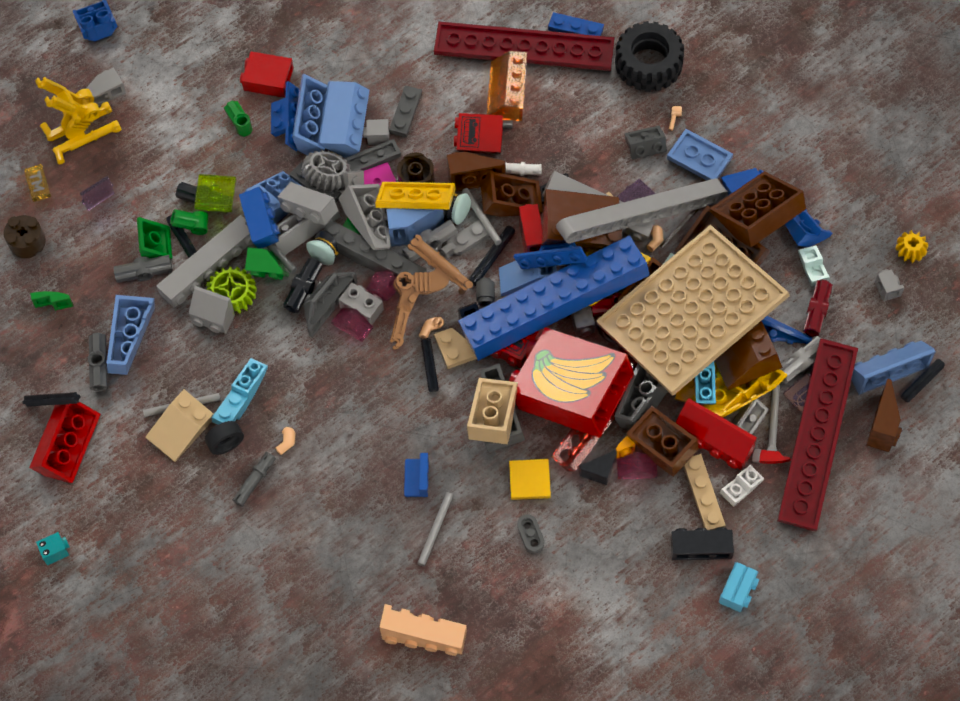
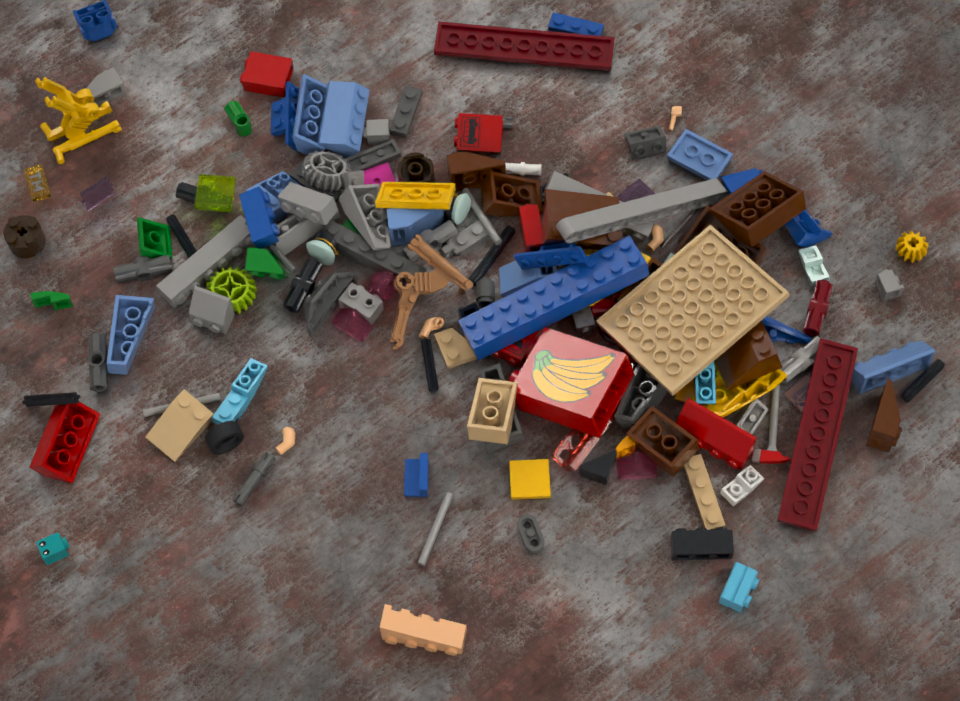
(195, 221): green piece -> none
(507, 86): clear orange slope -> none
(652, 37): black tyre -> none

